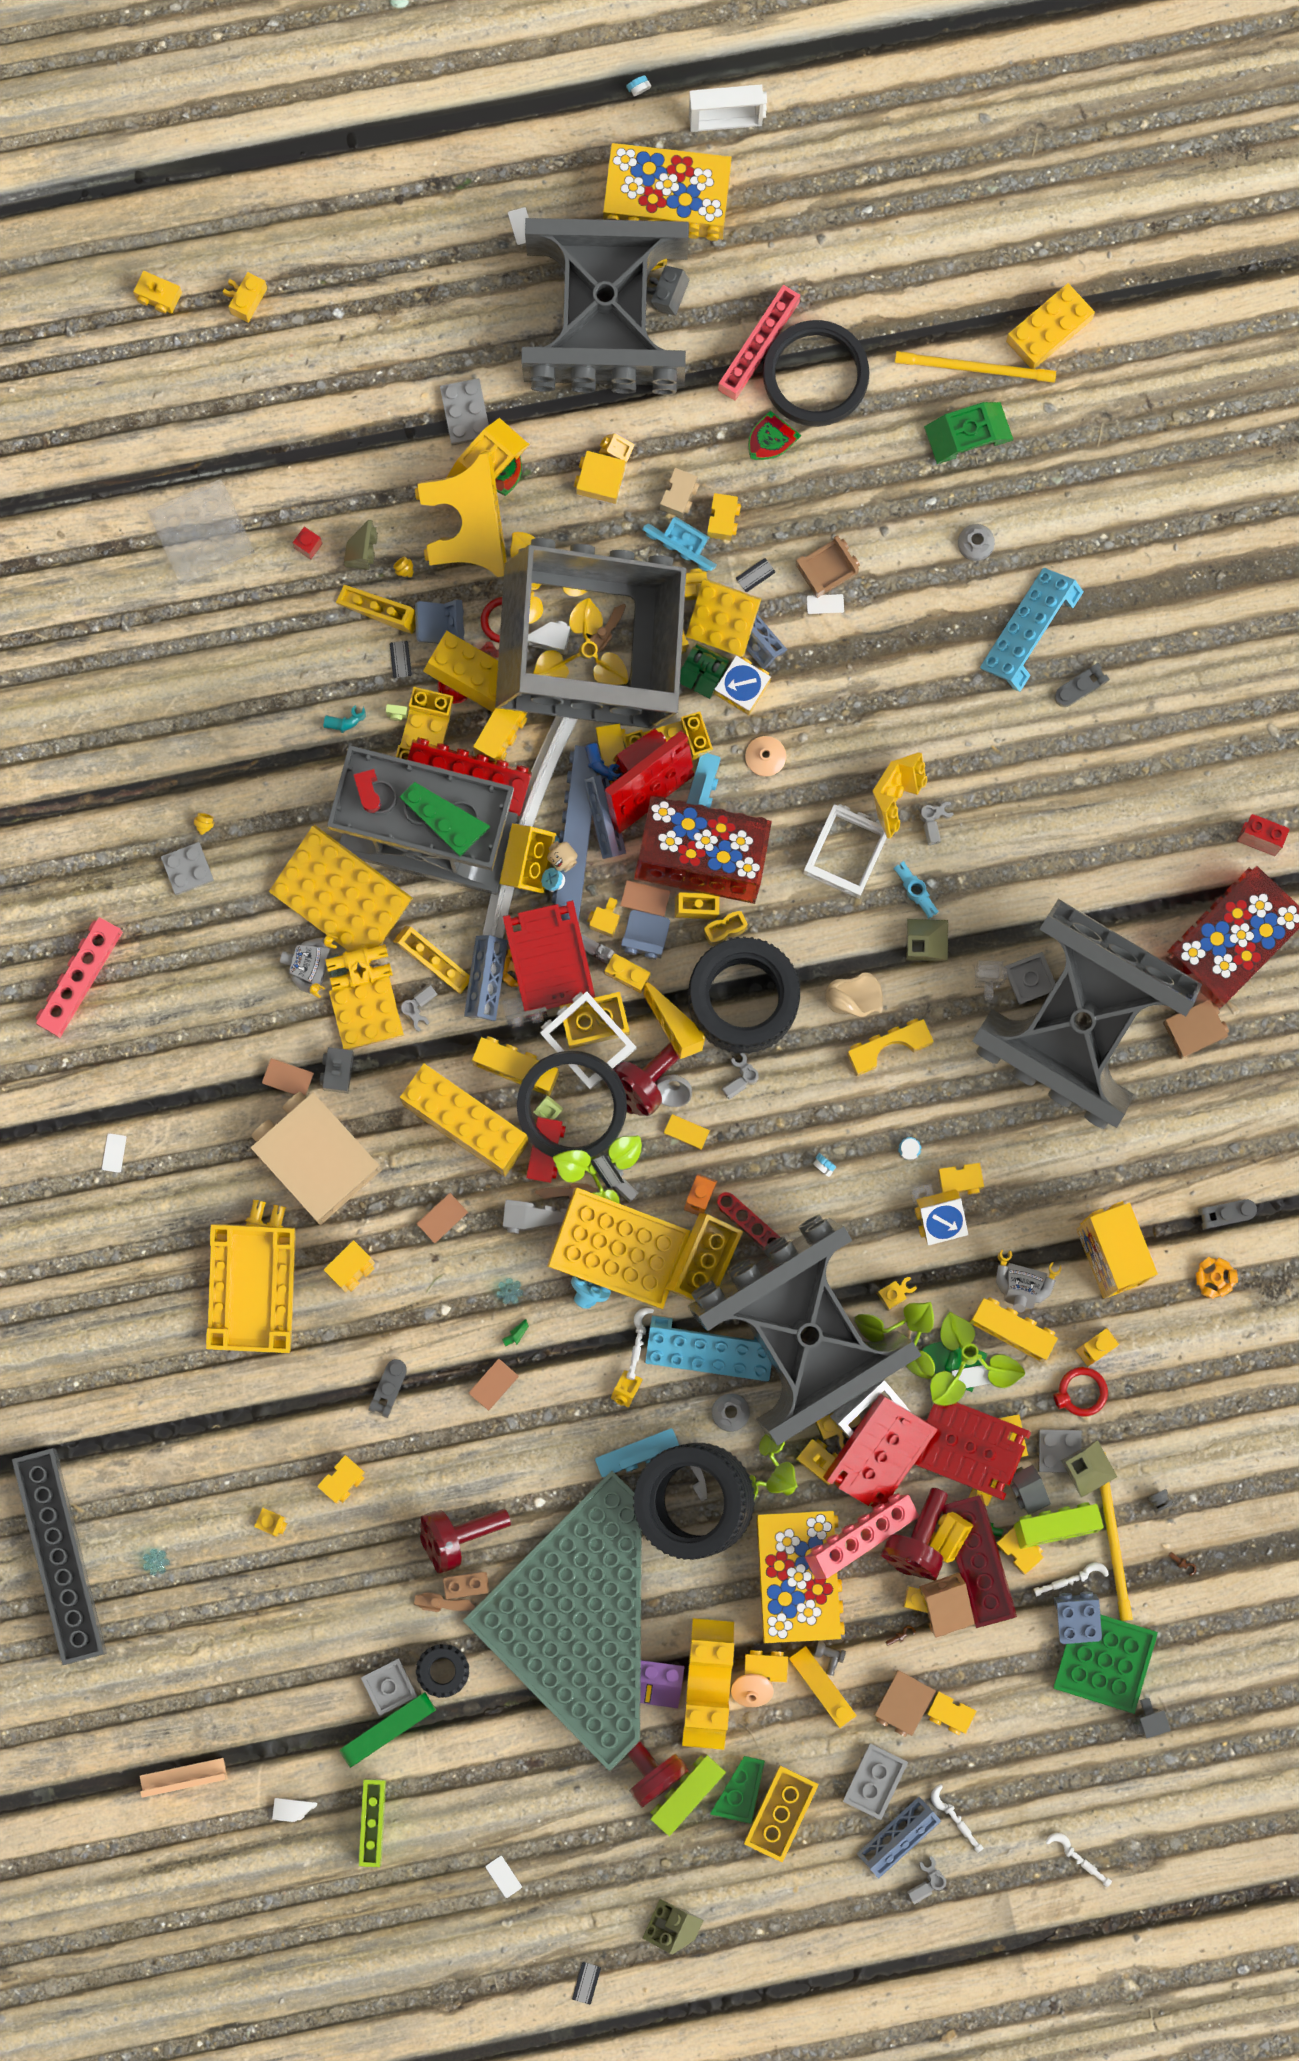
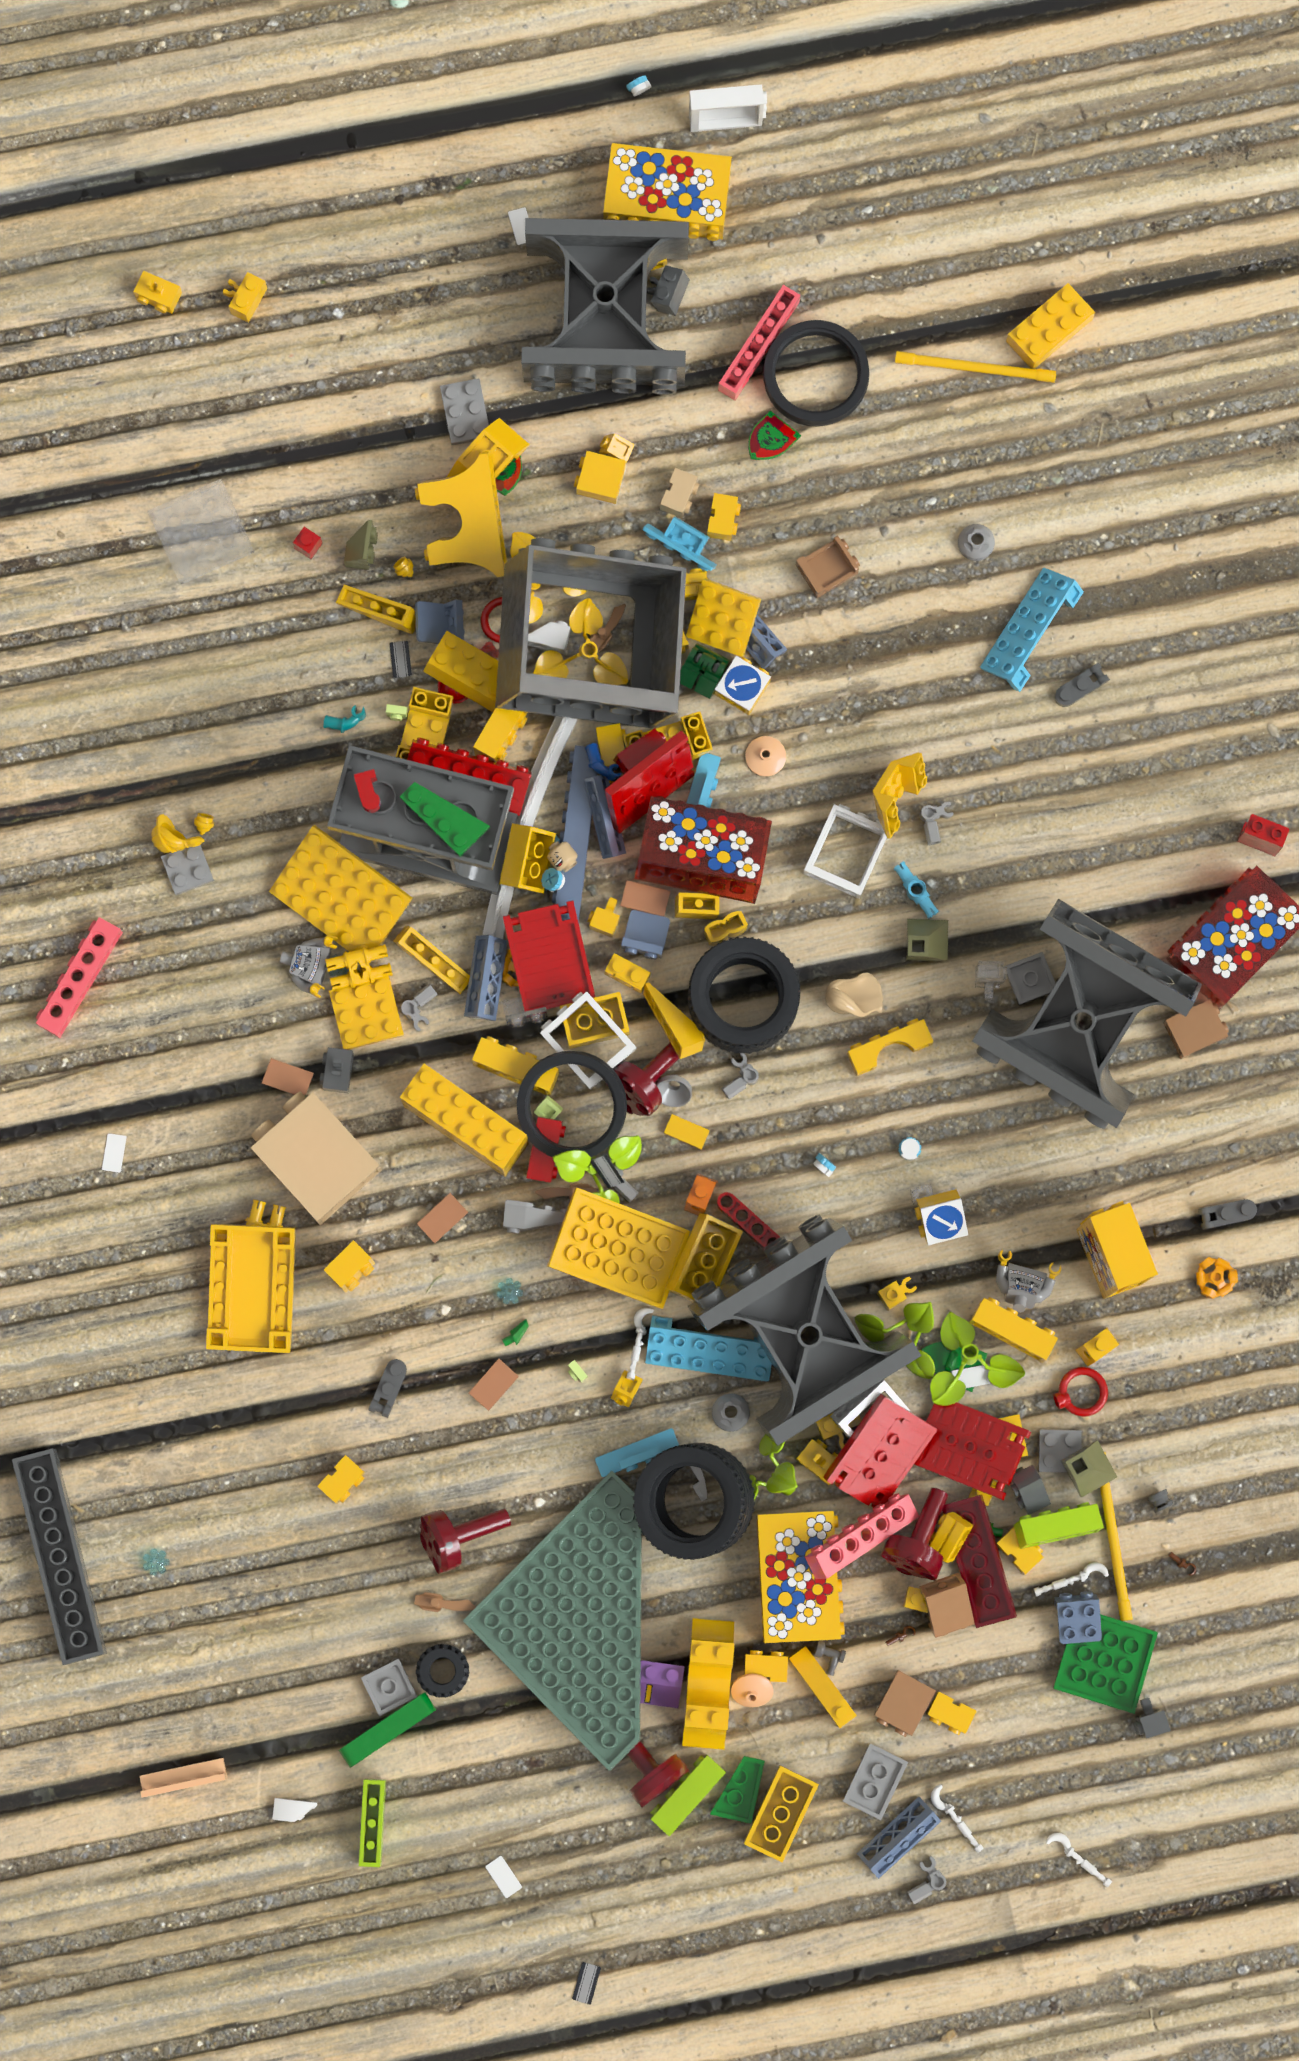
(168, 839): none -> yellow piece
(271, 1522): yellow bracket -> none
(466, 1585): medium nougat panel -> none
(576, 1372): none -> yellowish green plate
(588, 1293): medium azure plate -> none
(593, 948): light grey bar -> none
(672, 1927): olive slope -> none
(755, 575): sticker -> none
(825, 604): white sticker -> none
(964, 1180): yellow brick -> none
(967, 430): green slope -> none

